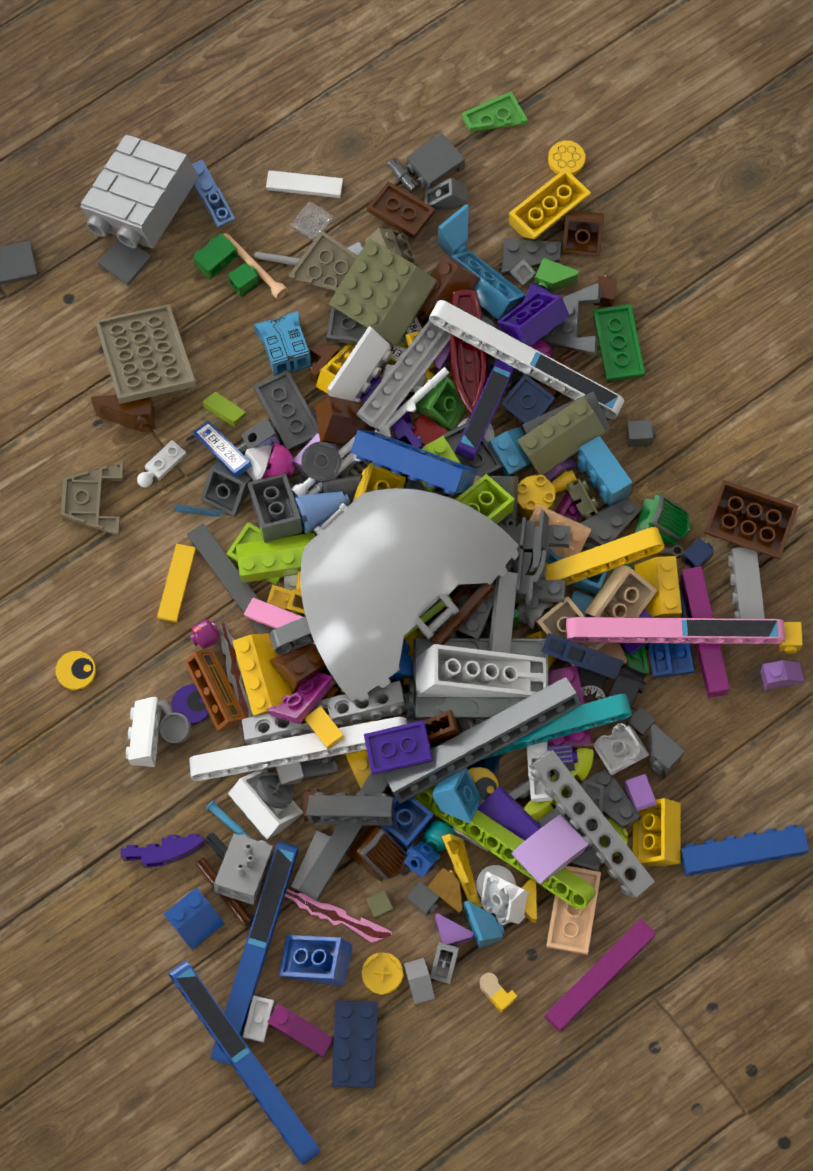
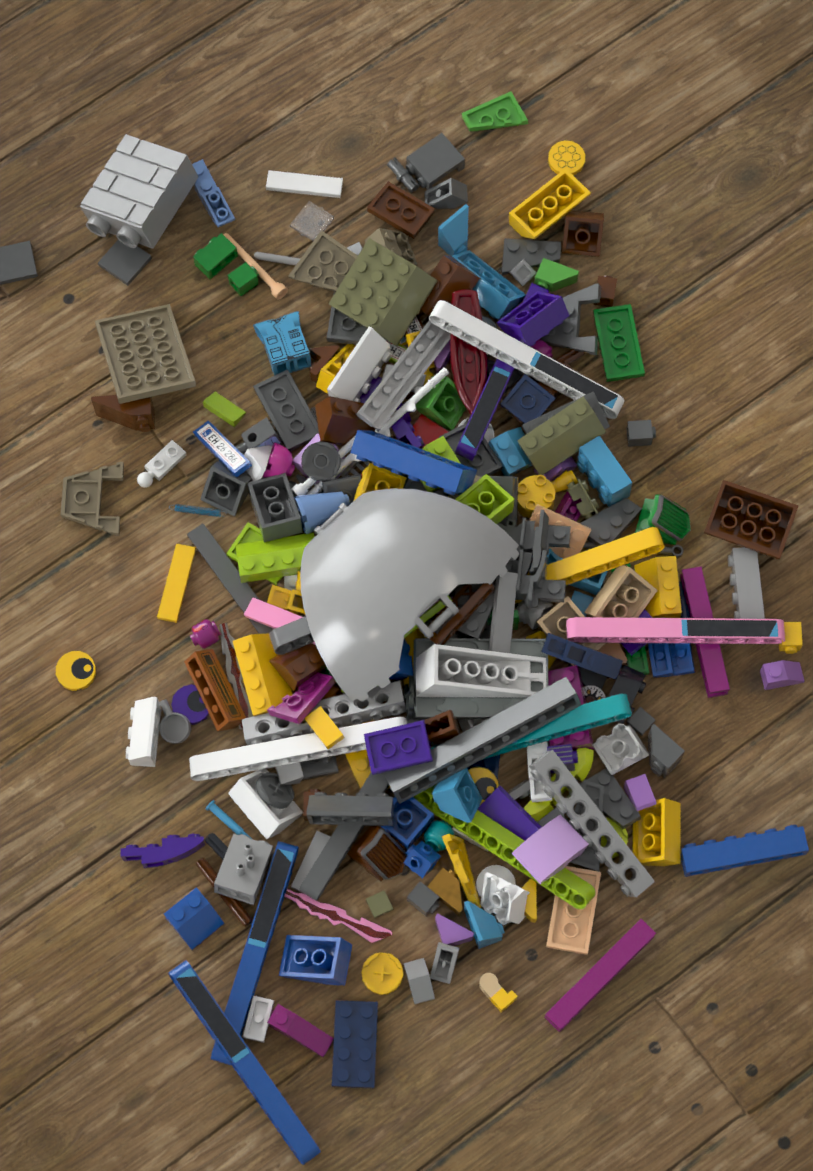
(698, 554): dark blue brick -> none

